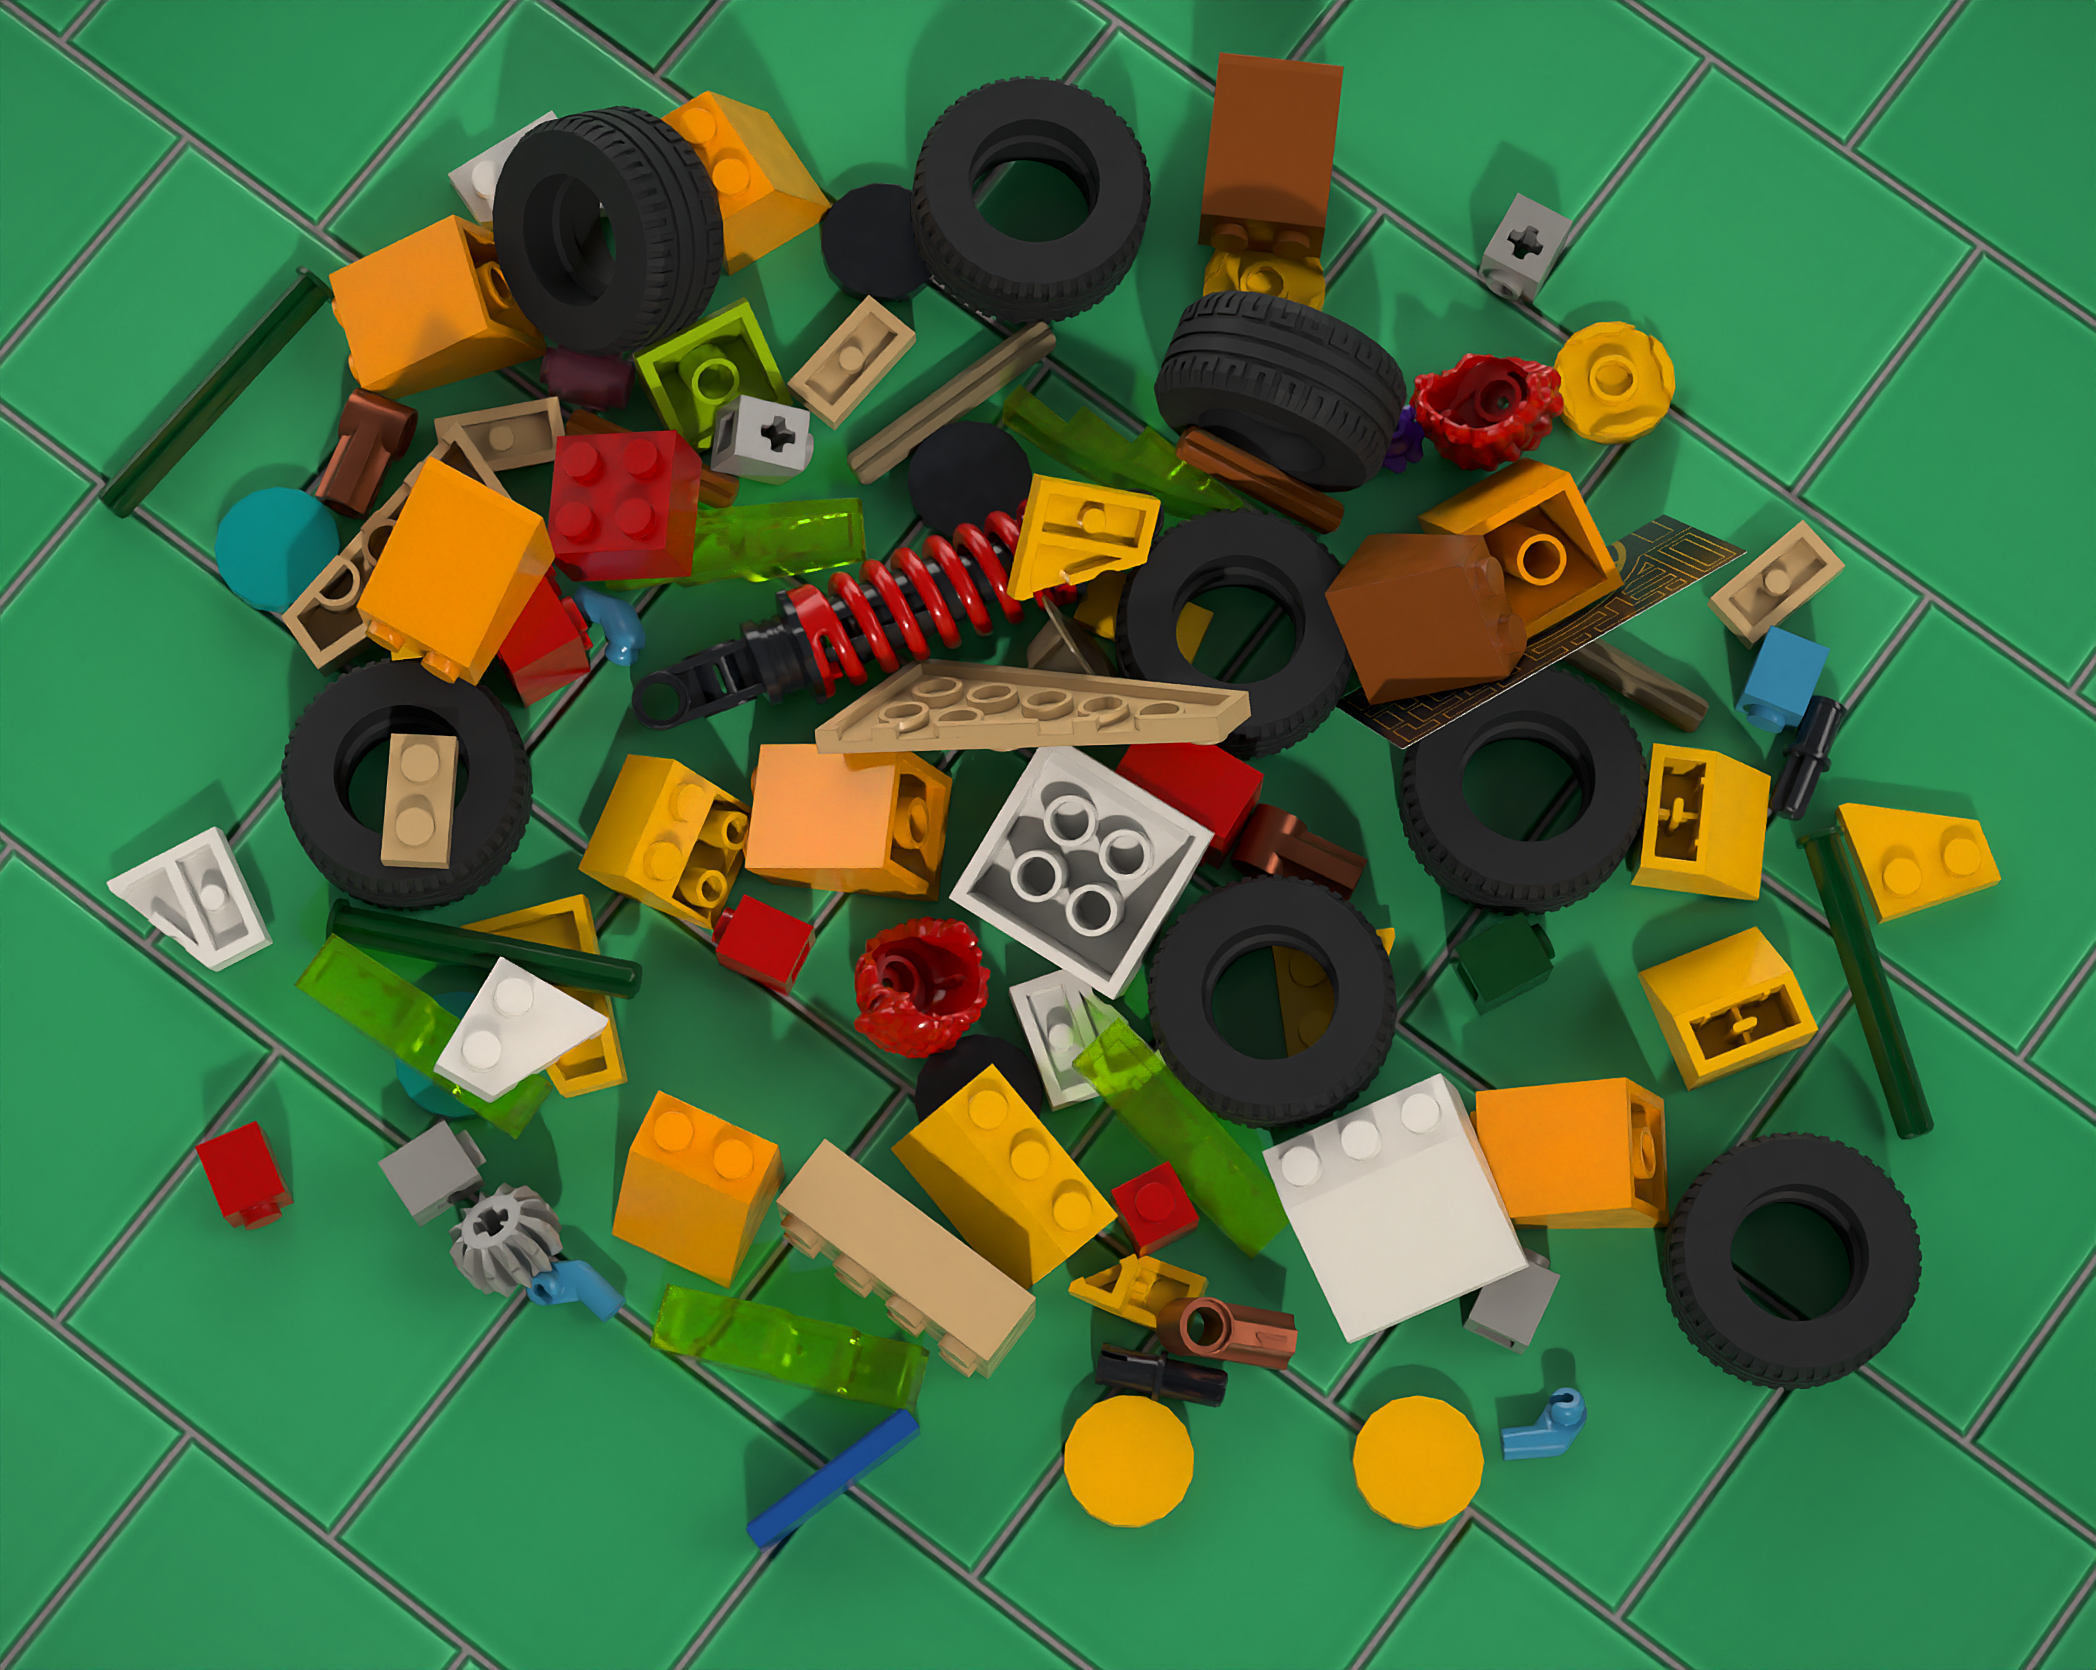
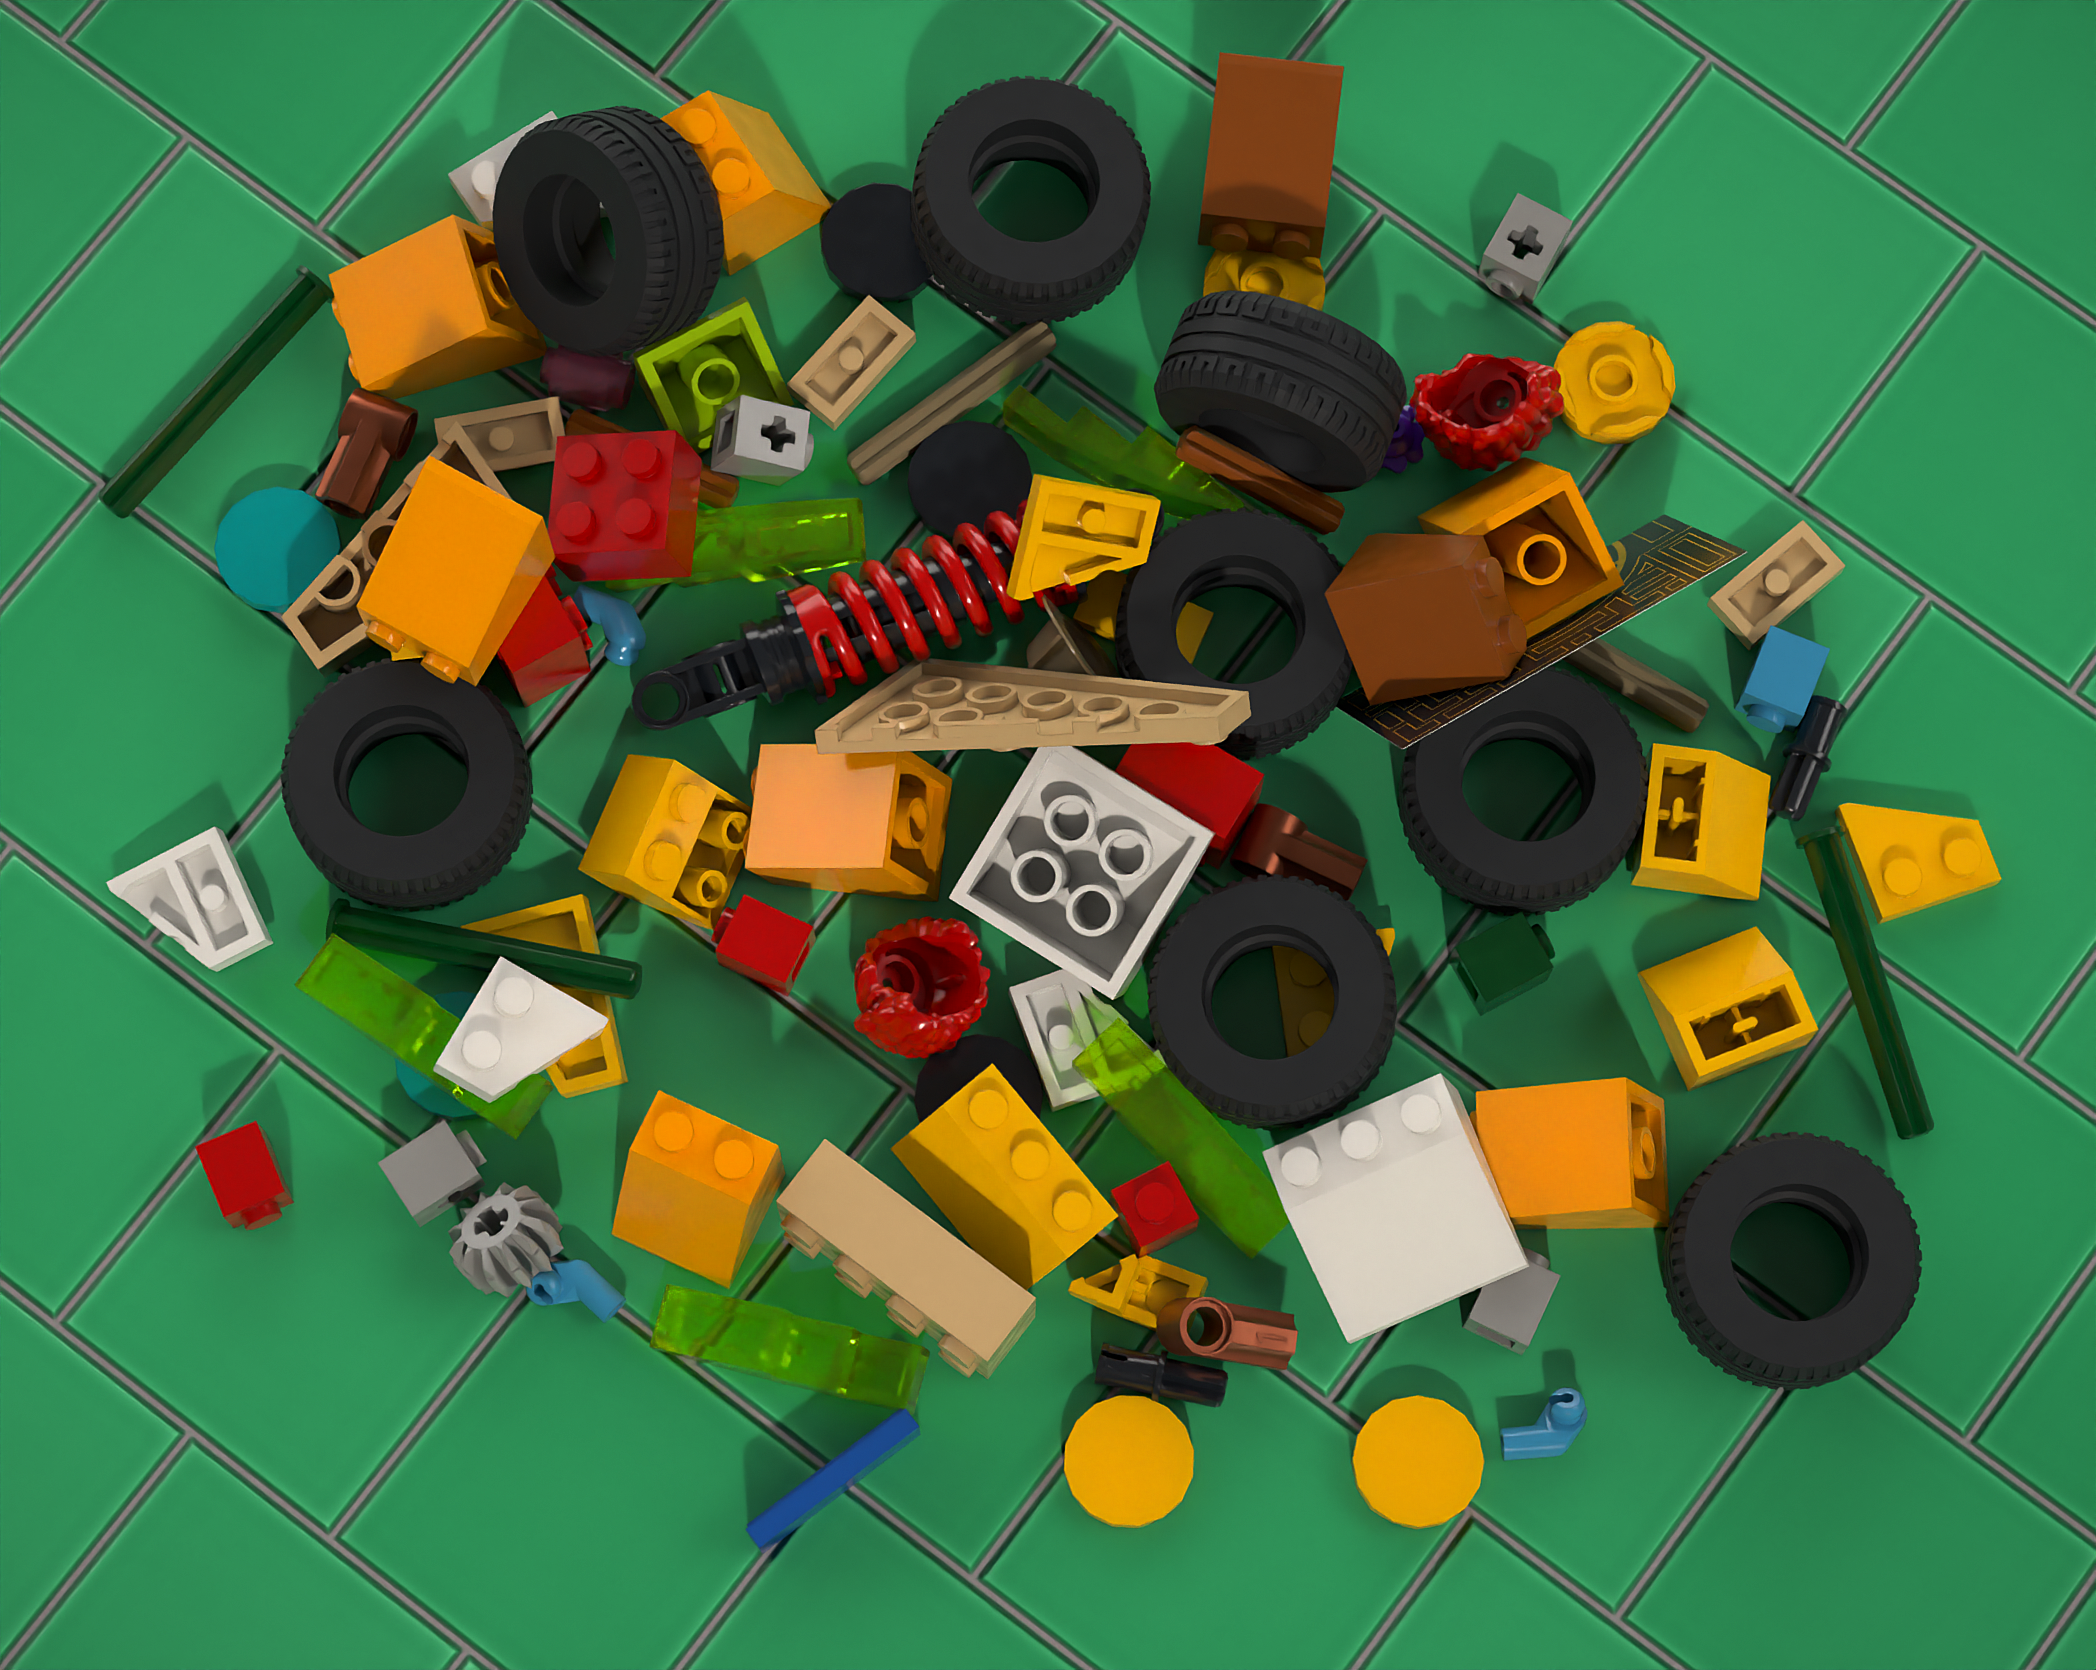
(419, 801): tan plate -> none

